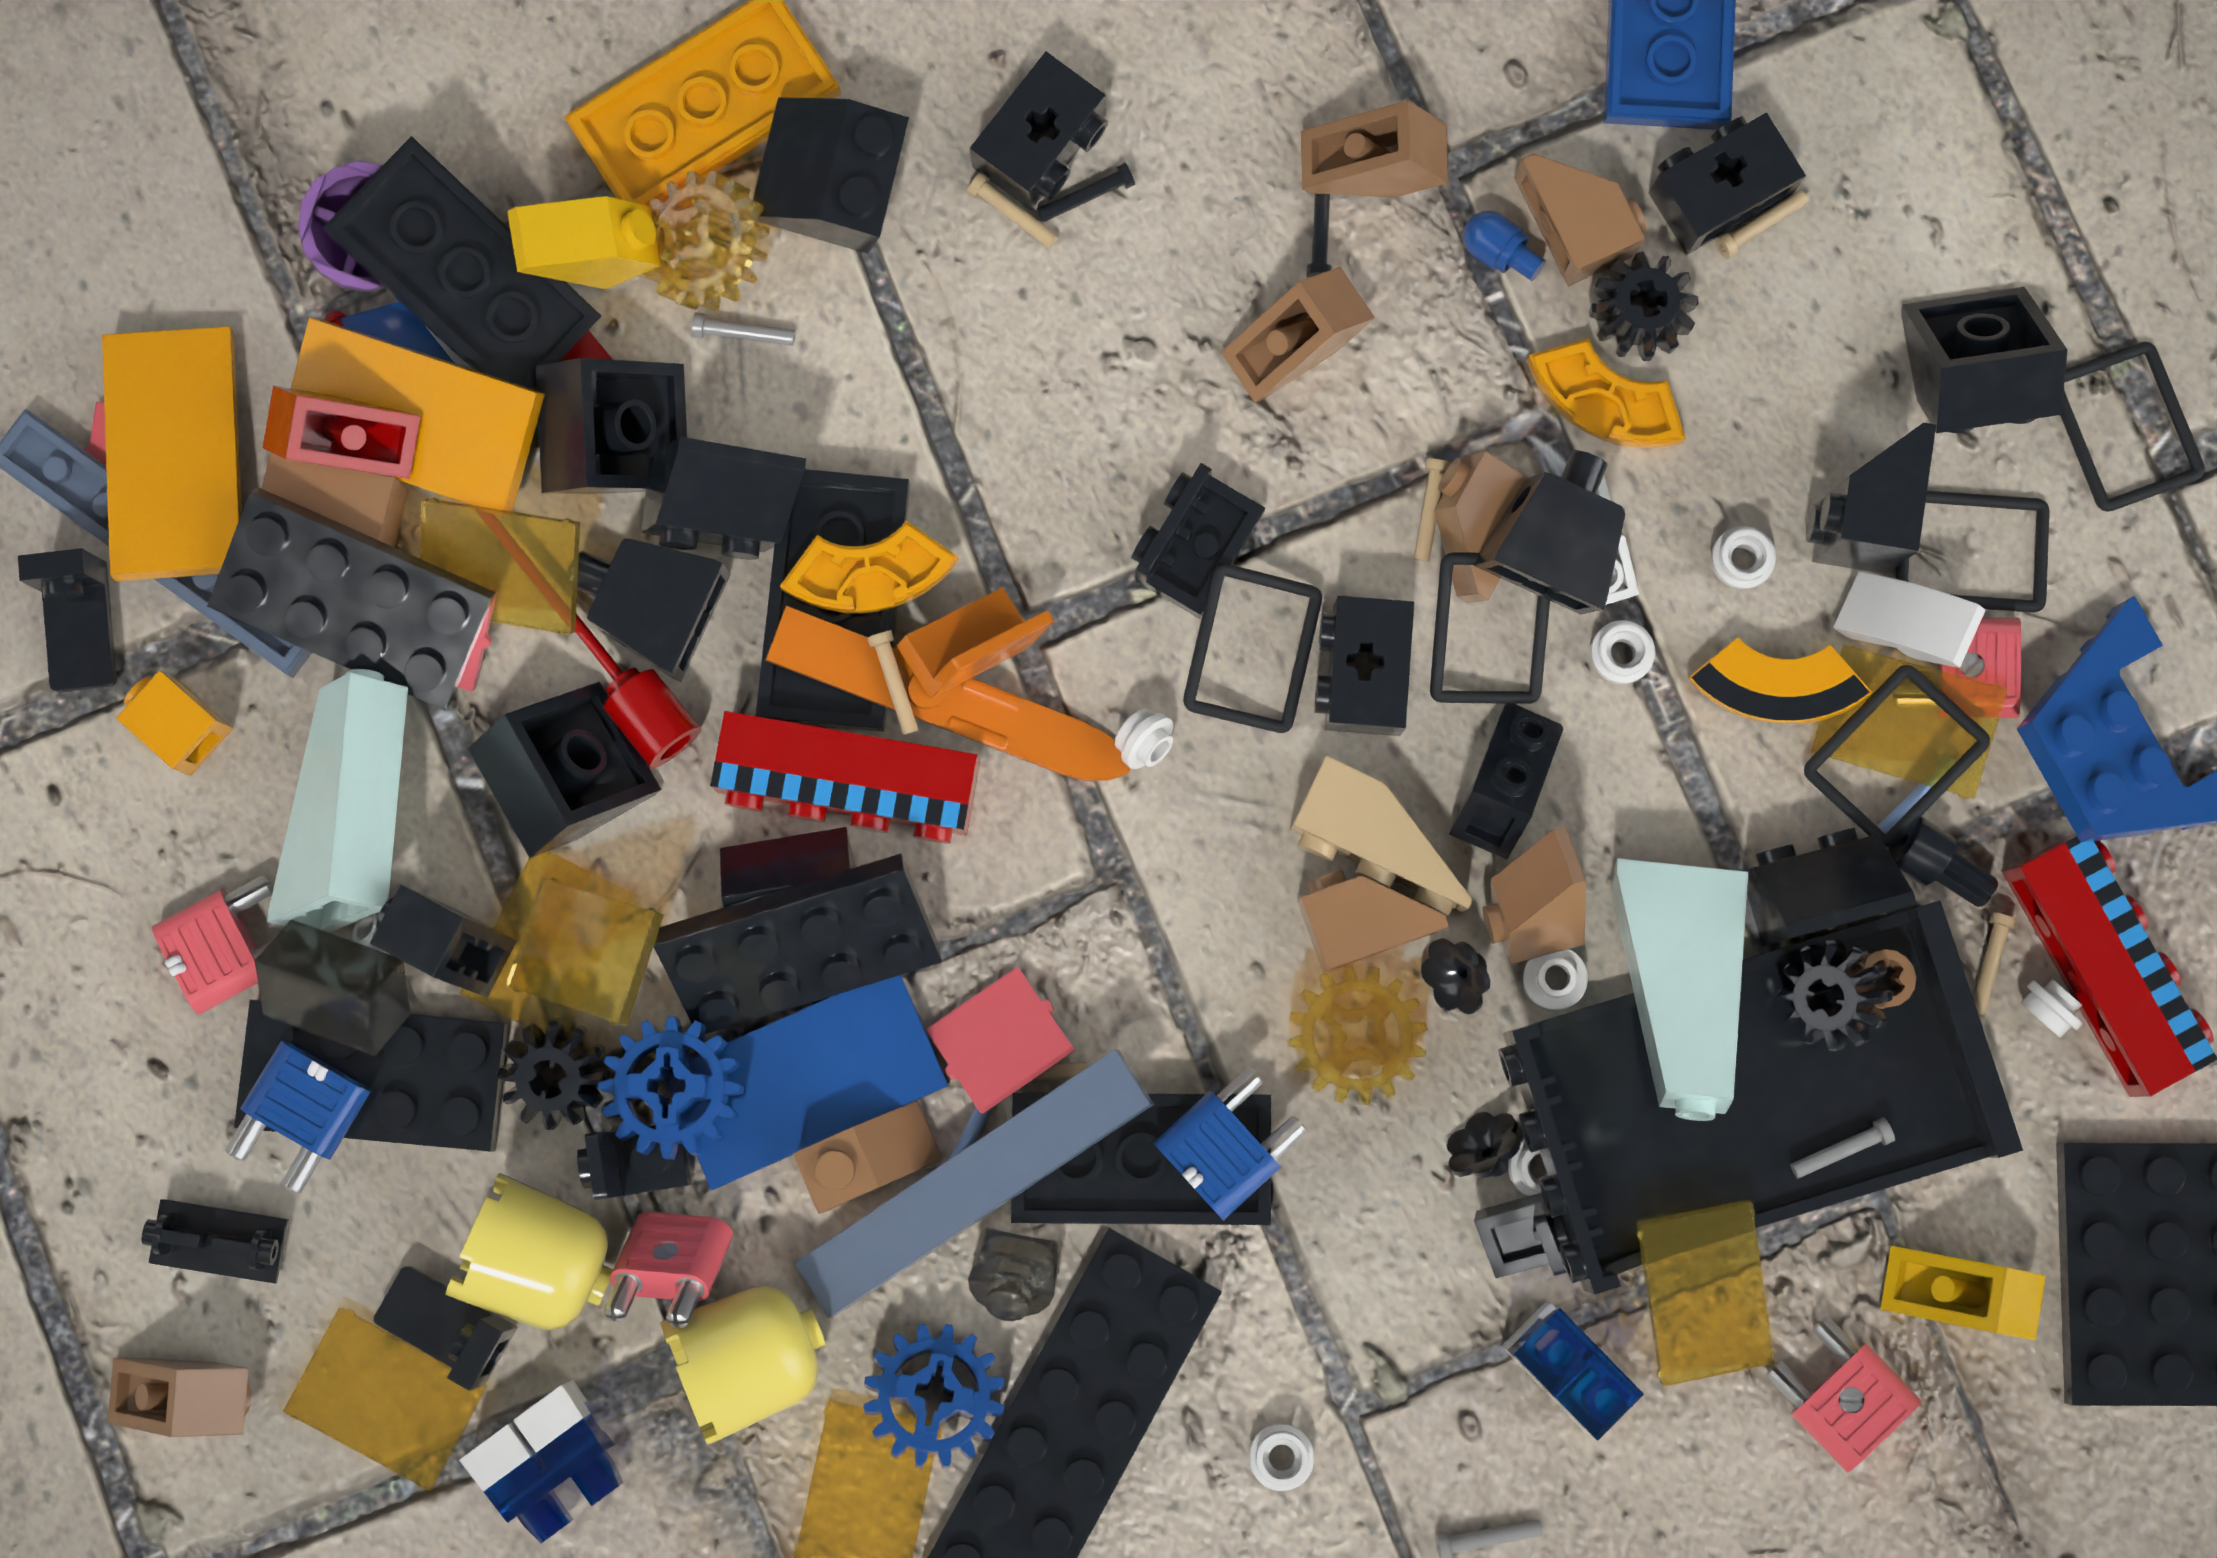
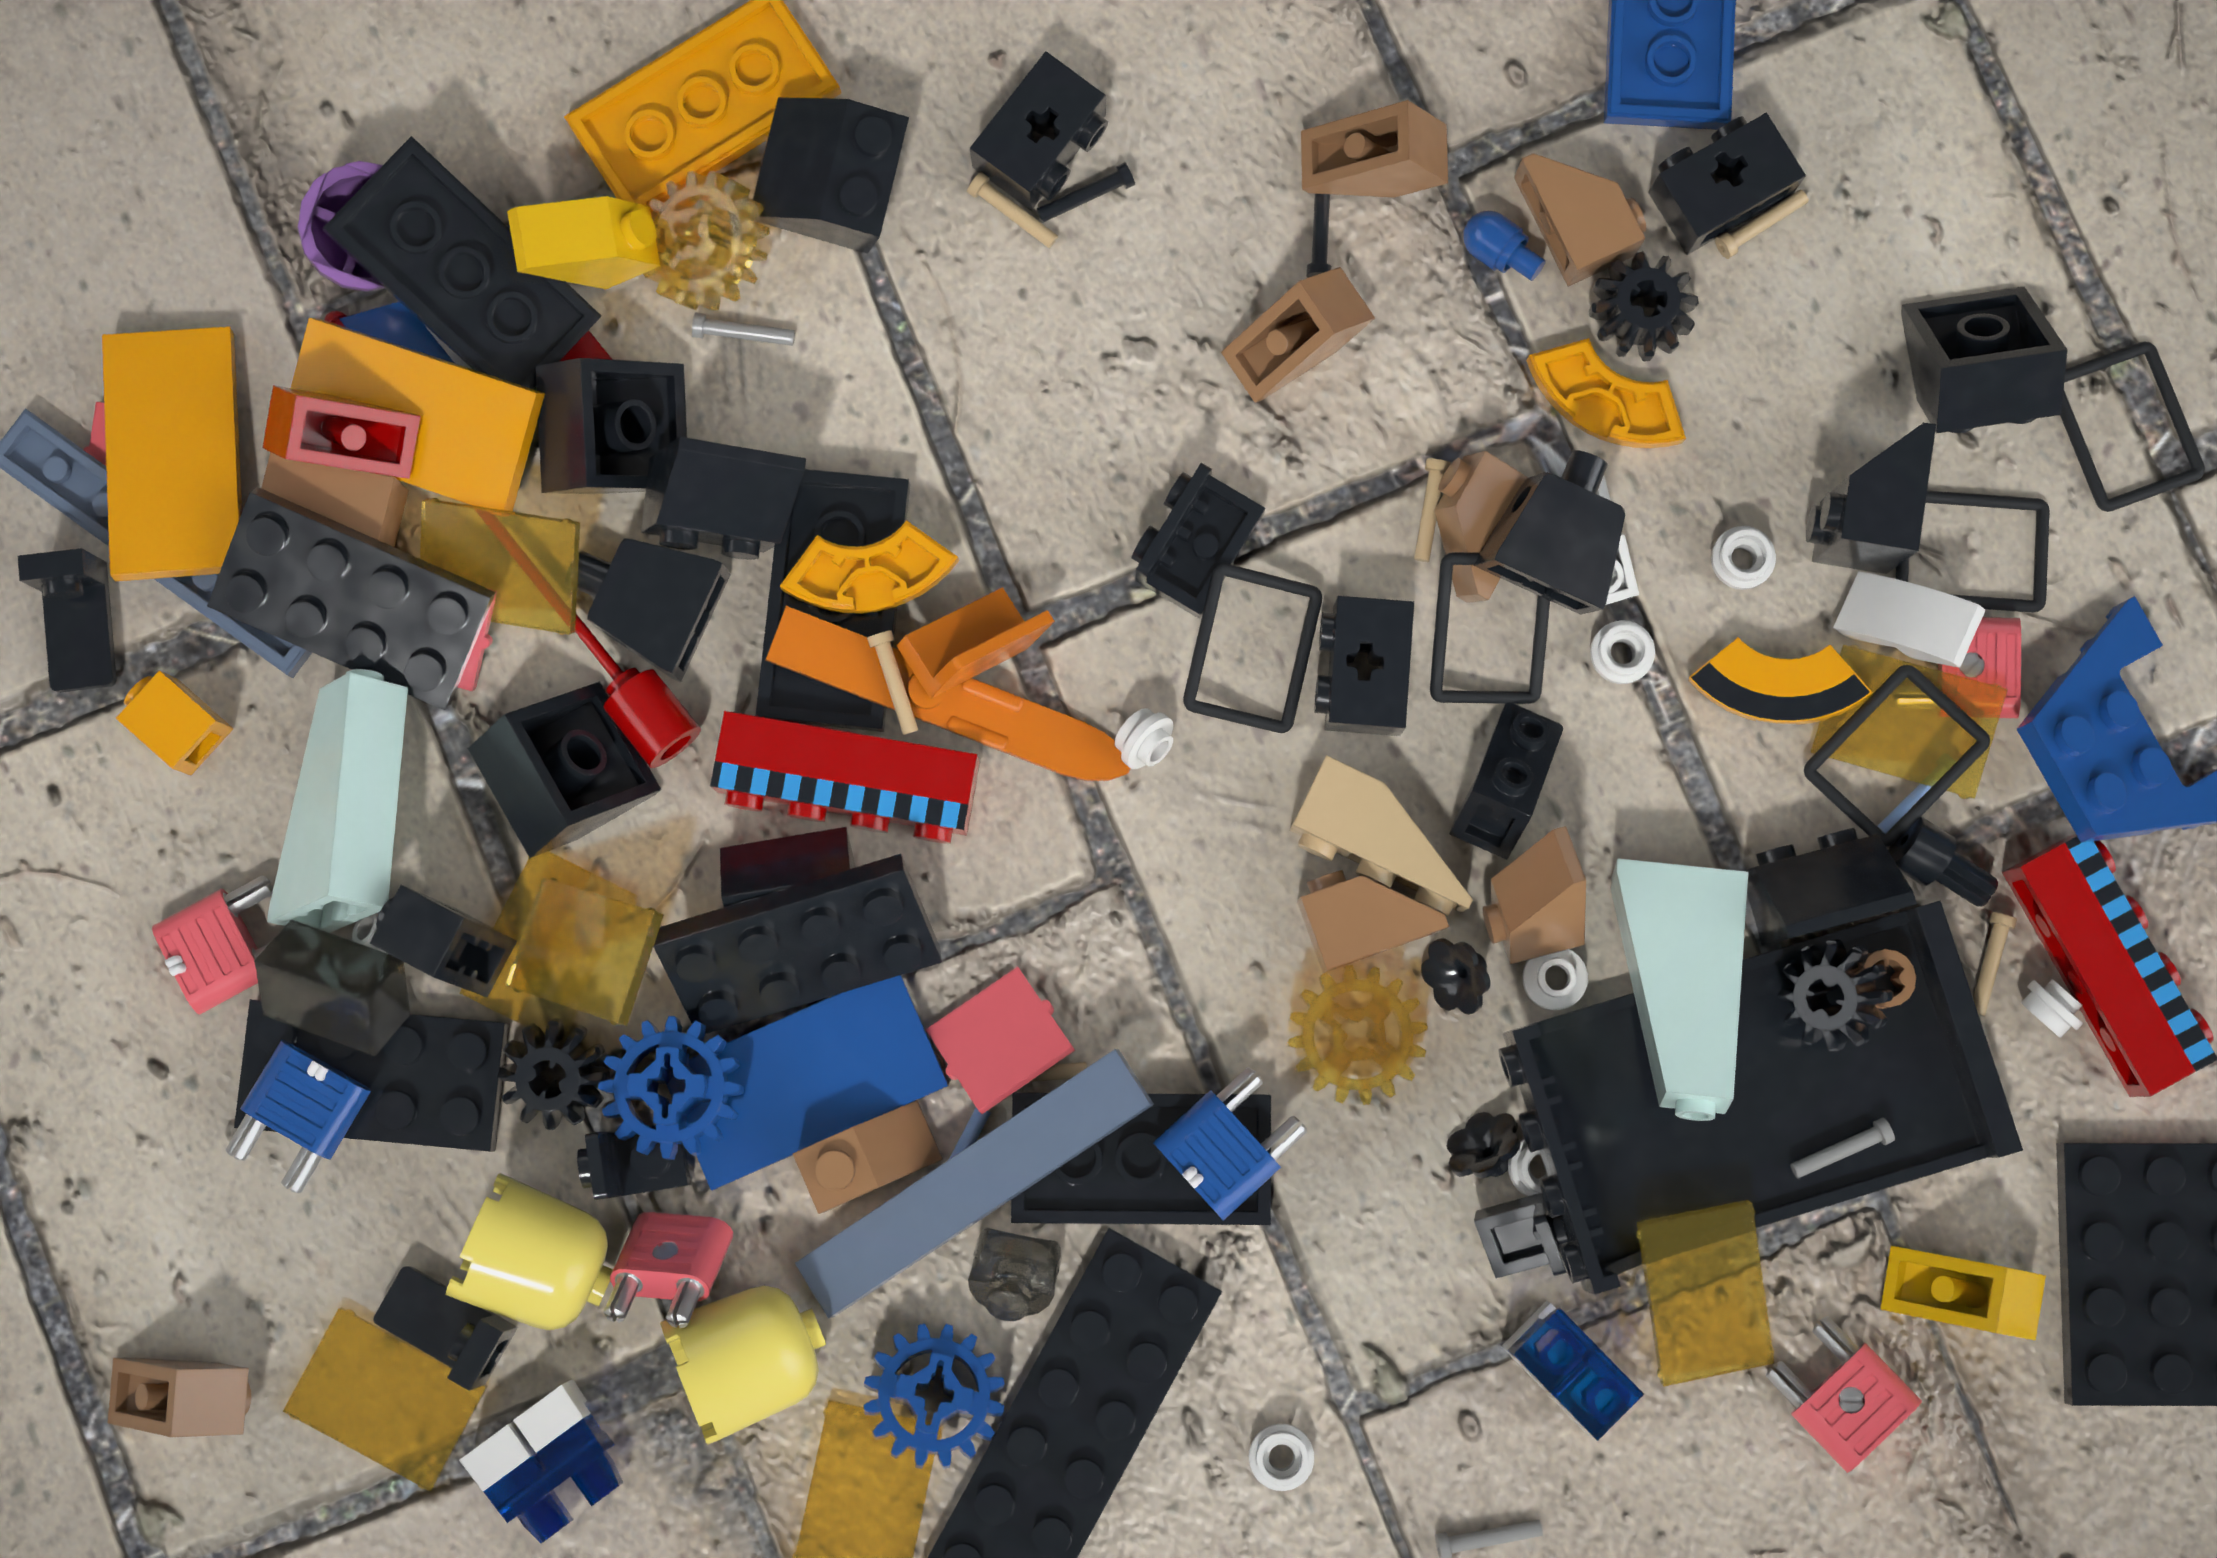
(216, 1240): black hinge -> none

